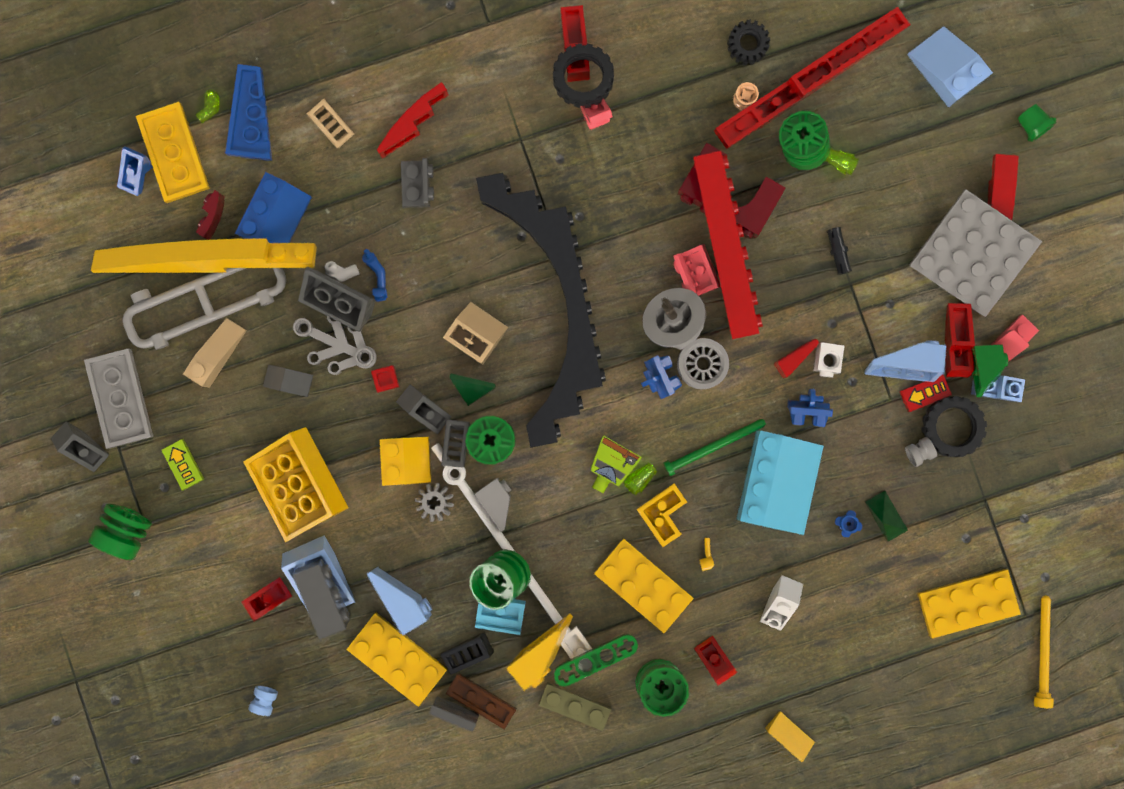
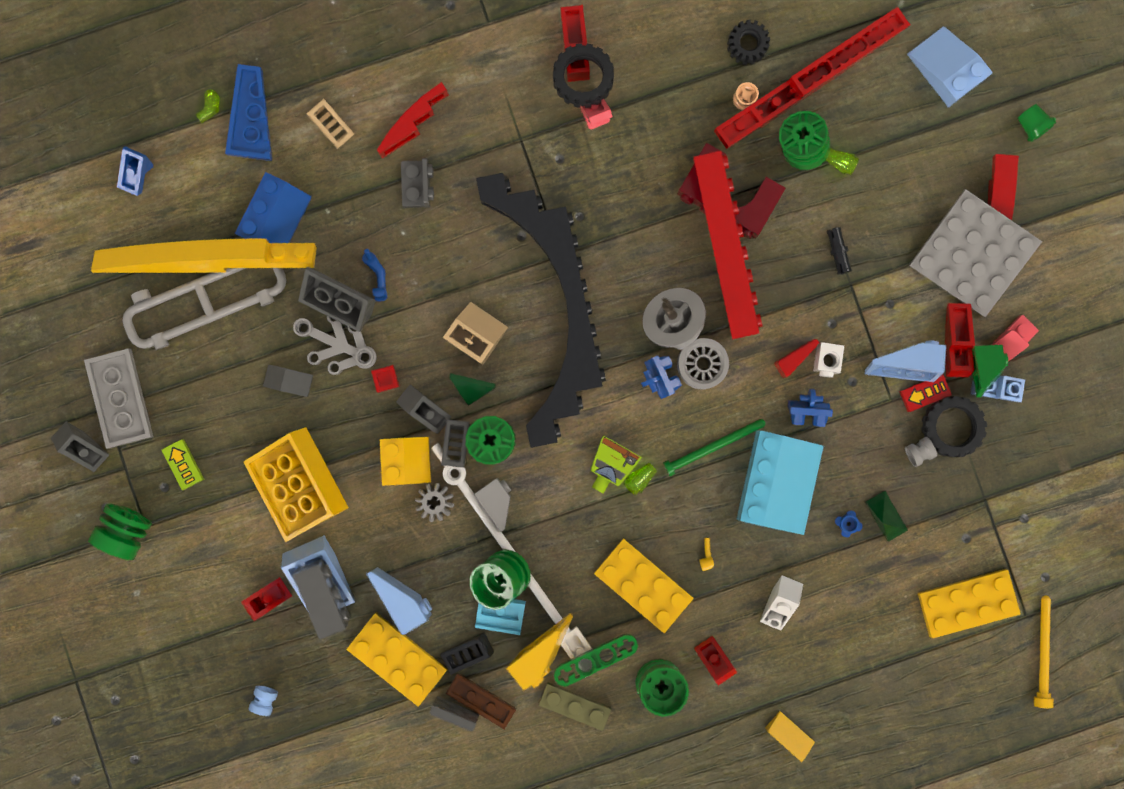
(172, 152): yellow plate -> none
(214, 206): dark red slope -> none
(214, 353): tan slope -> none
(339, 273): white arm -> none
(657, 512): yellow brick -> none
(696, 270): coral bracket -> none

